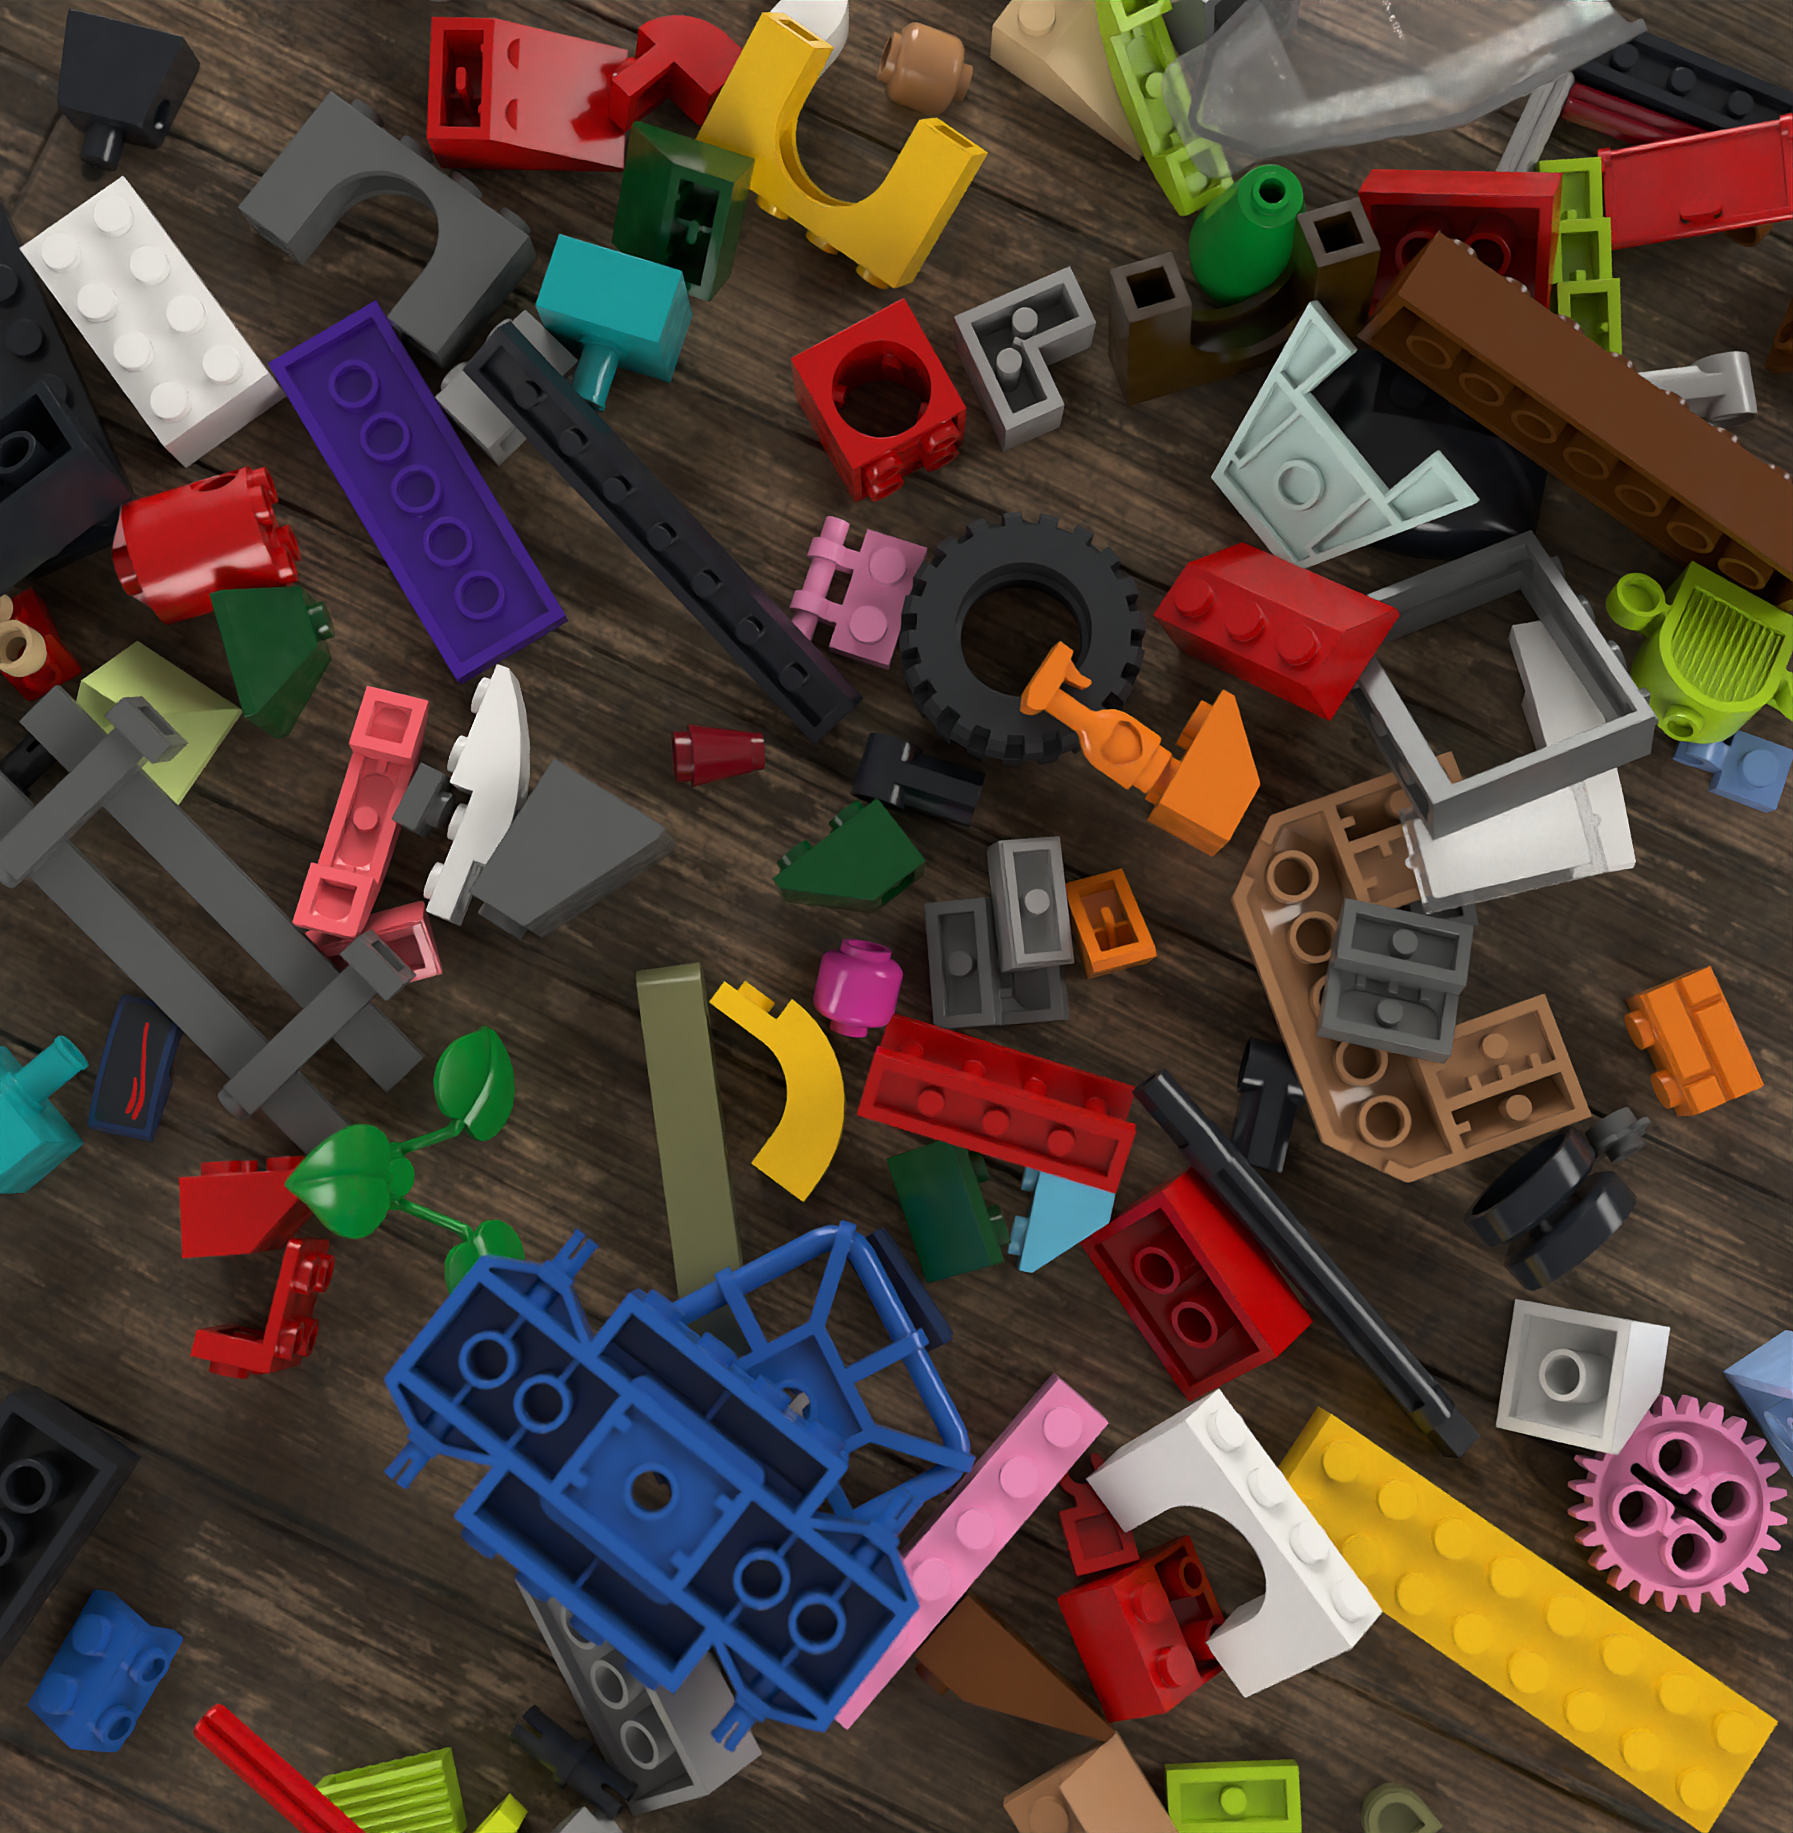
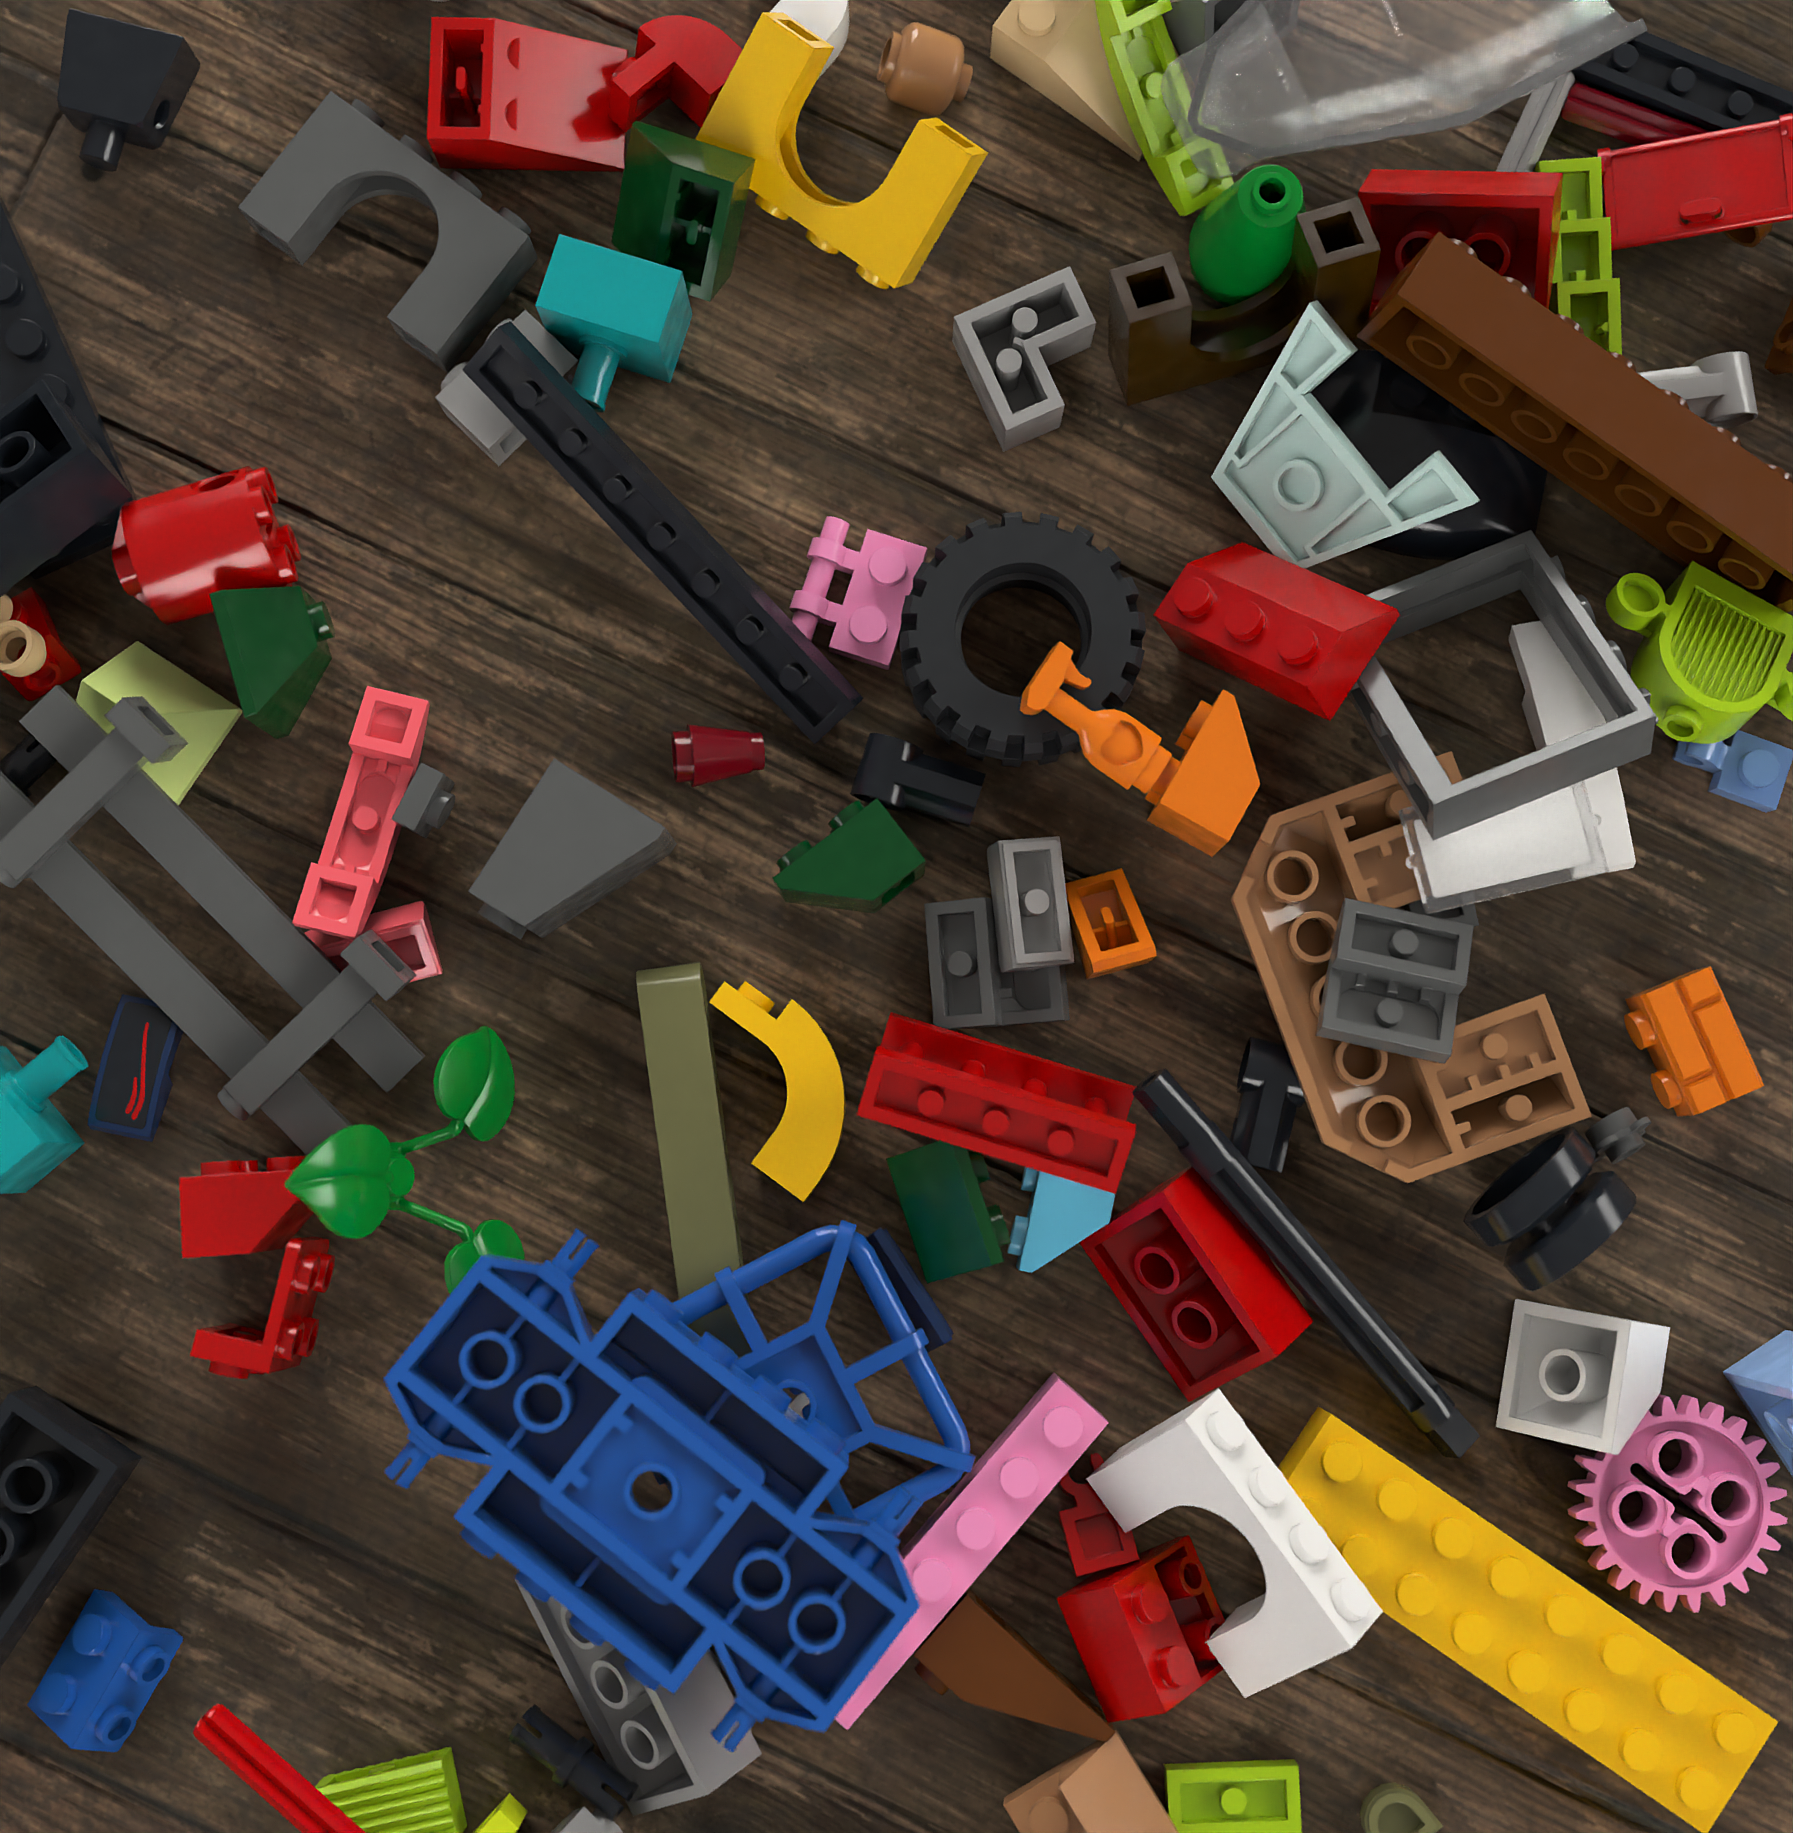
(153, 322): white brick -> none
(418, 492): dark purple plate -> none
(496, 773): white slope -> none
(857, 987): dark pink head -> none
(880, 349): red brick -> none

